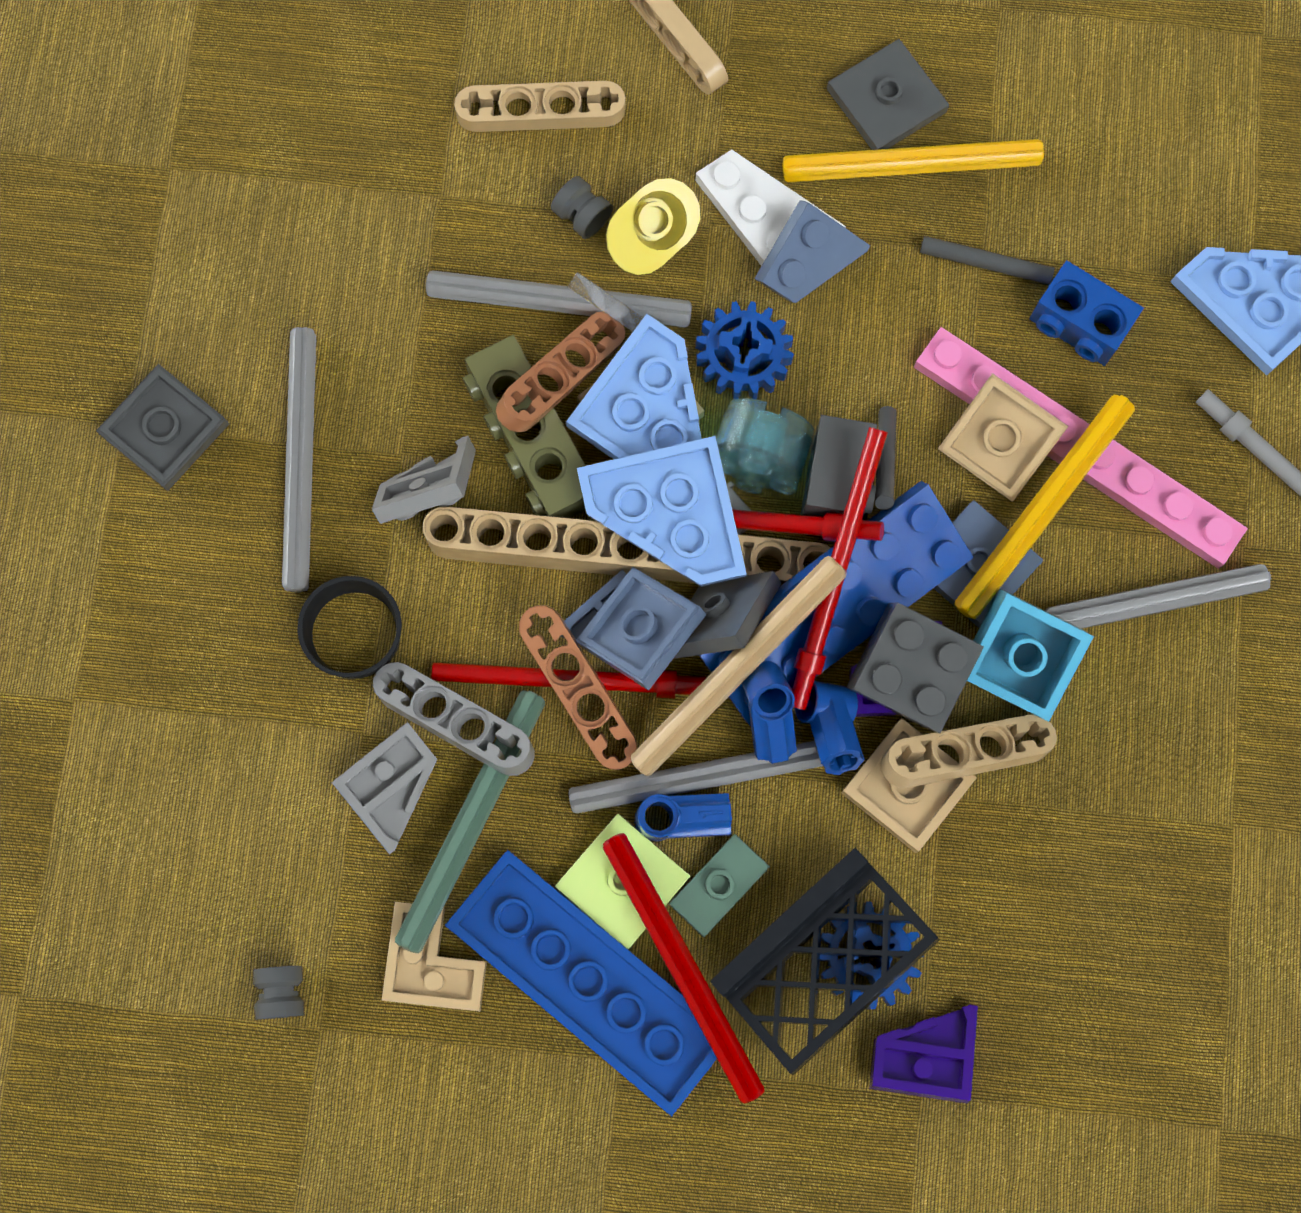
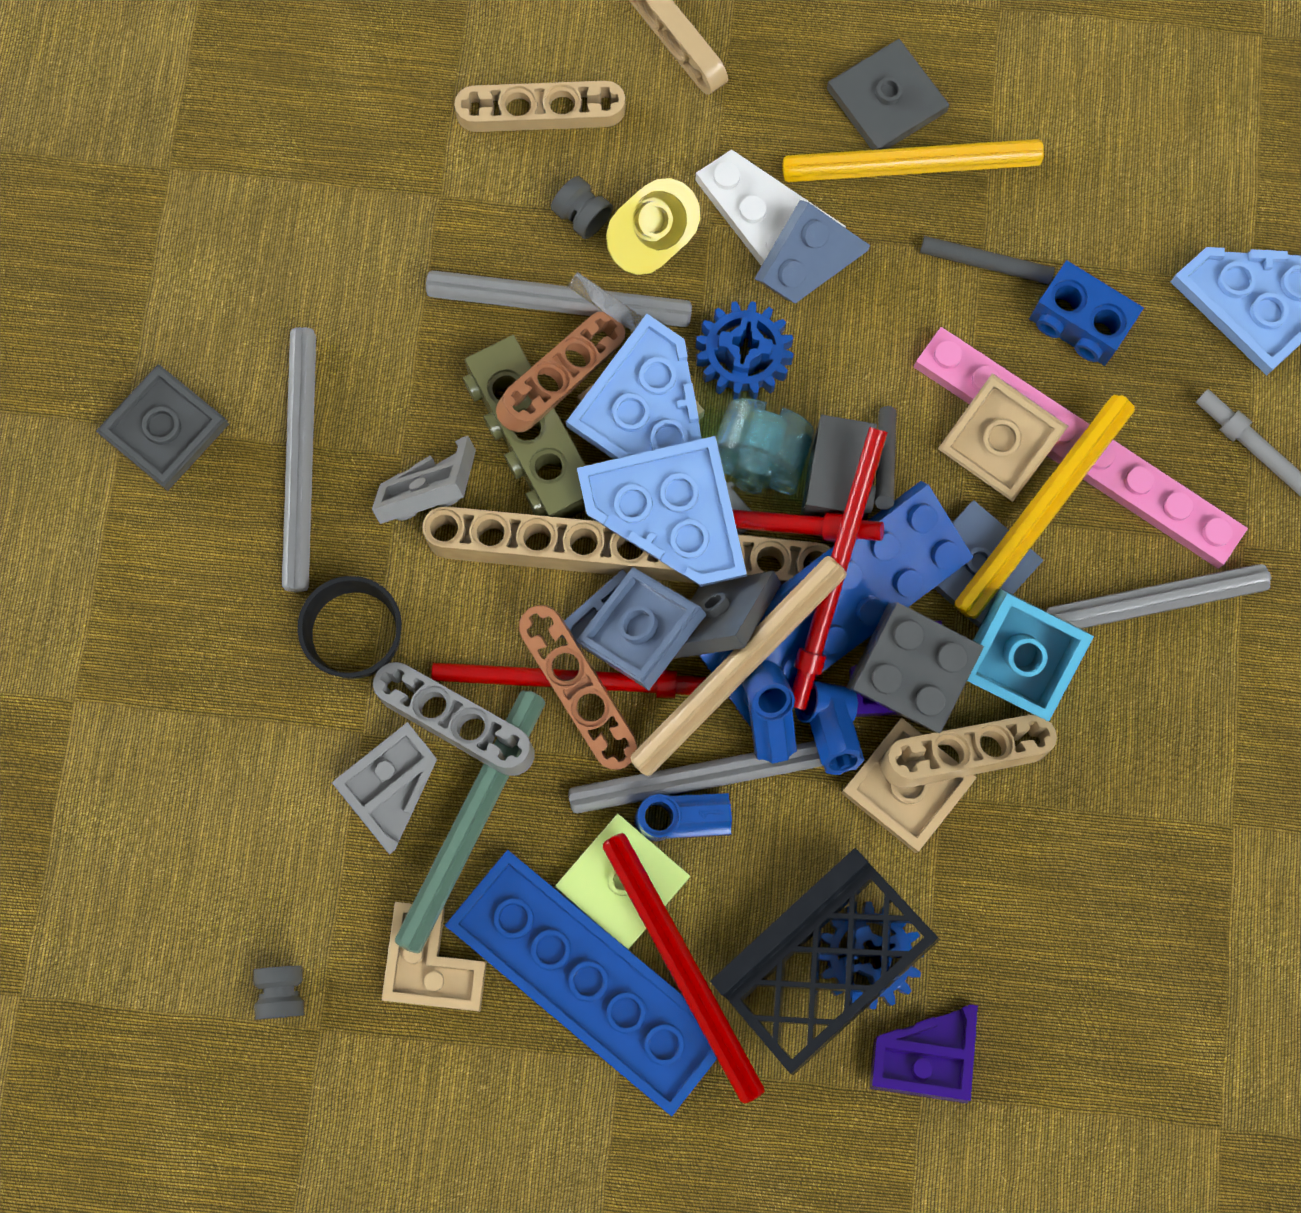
(719, 885): sand green plate -> none

